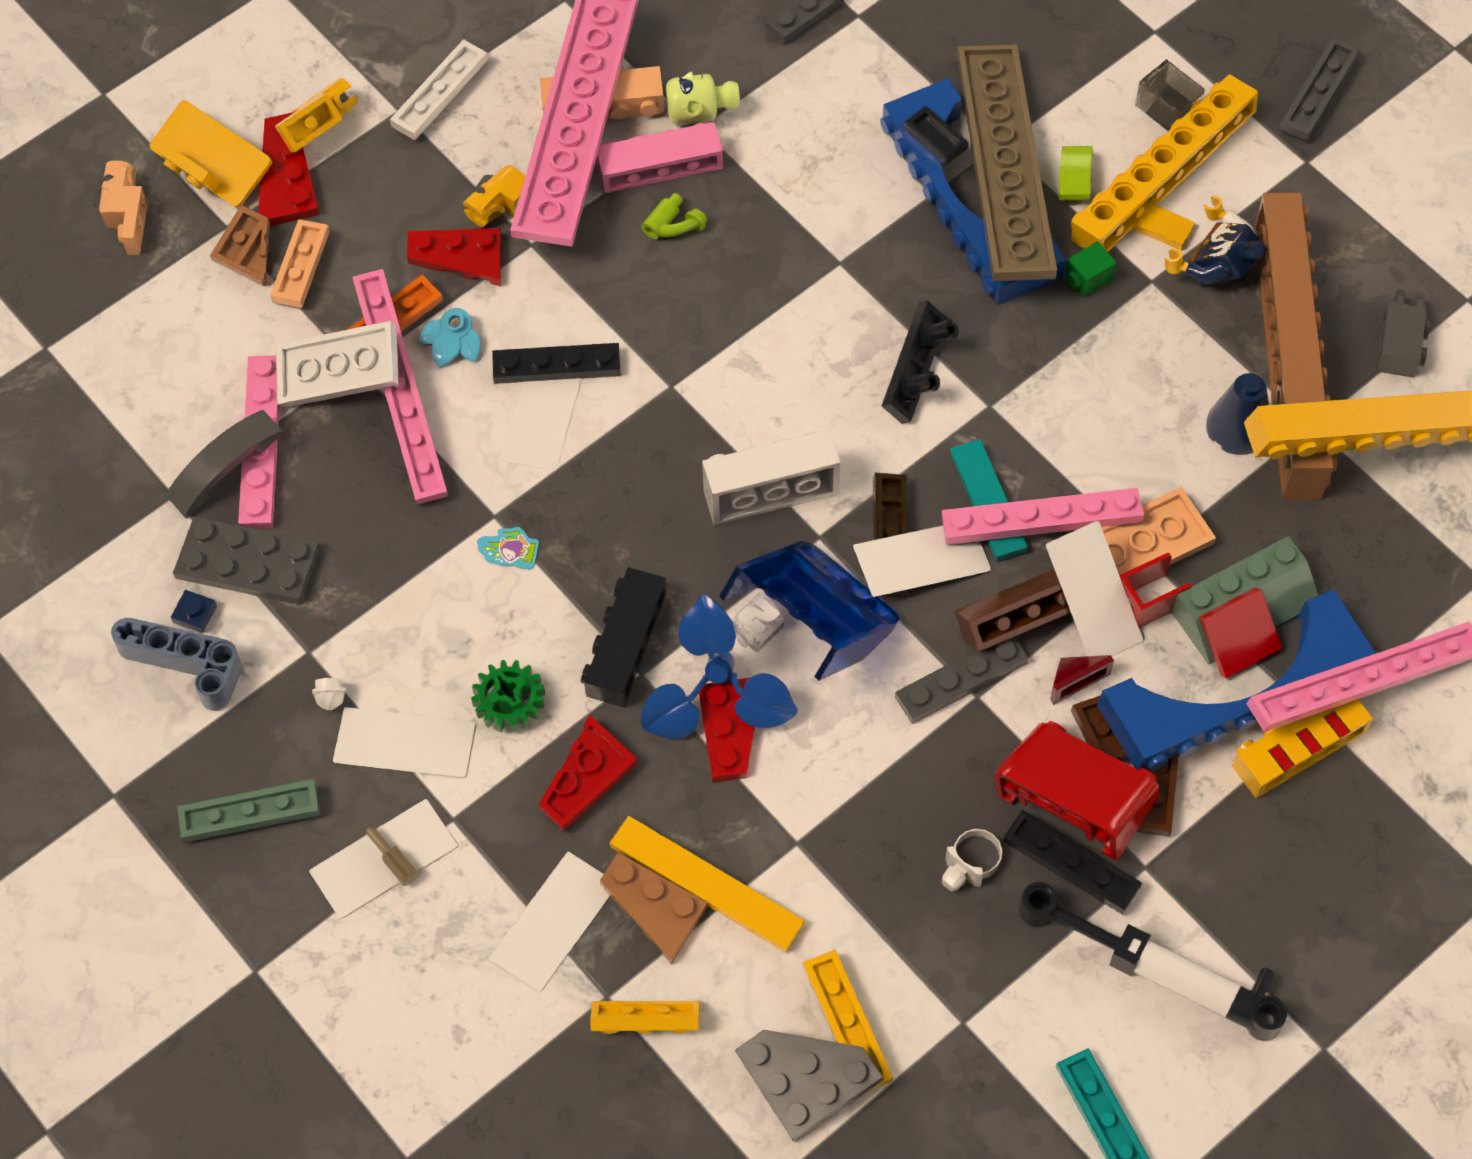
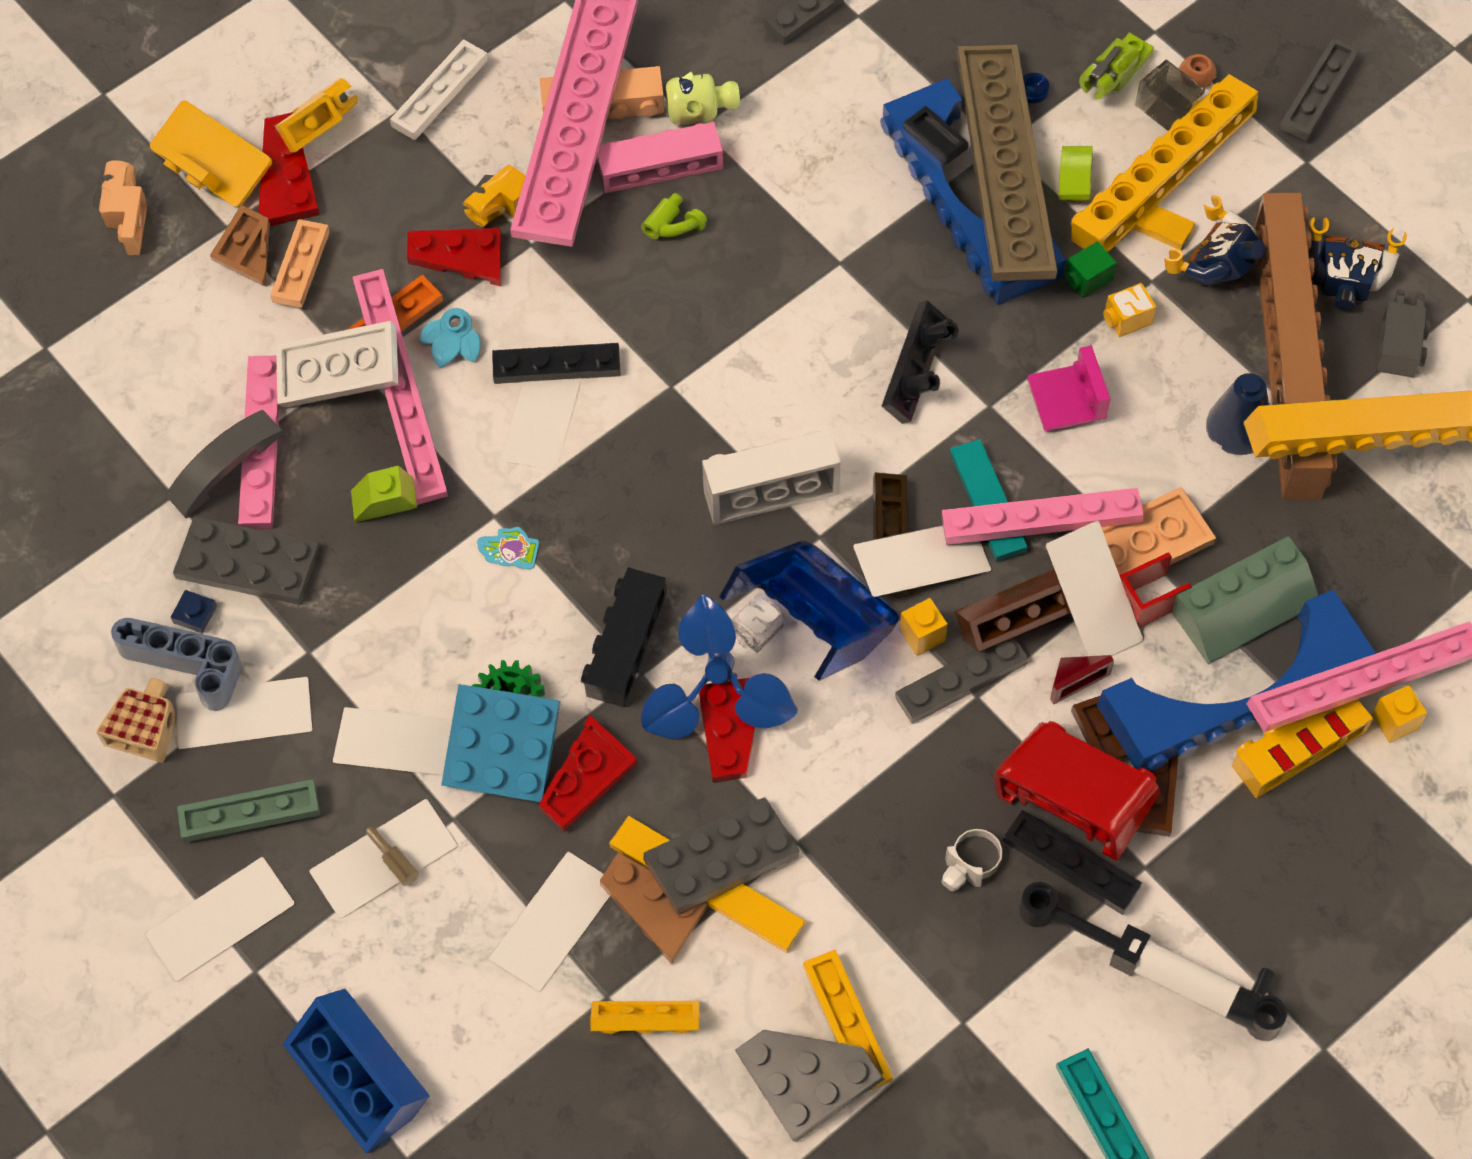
(140, 722): none -> tan torso
(219, 919): none -> white sticker
(251, 714): none -> white sticker
(329, 692): white plate -> none
(355, 1069): none -> blue slope
(383, 494): none -> lime slope
(500, 743): none -> dark azure plate
(721, 855): none -> dark grey plate
(923, 626): none -> yellow brick
(1036, 87): none -> clear blue tile
(1071, 393): none -> dark pink bracket
(1116, 65): none -> lime plate
(1129, 310): none -> yellow brick
(1205, 67): none -> nougat plate
(1240, 632): red tile -> none
(1350, 266): none -> torso
(1399, 713): none -> yellow brick

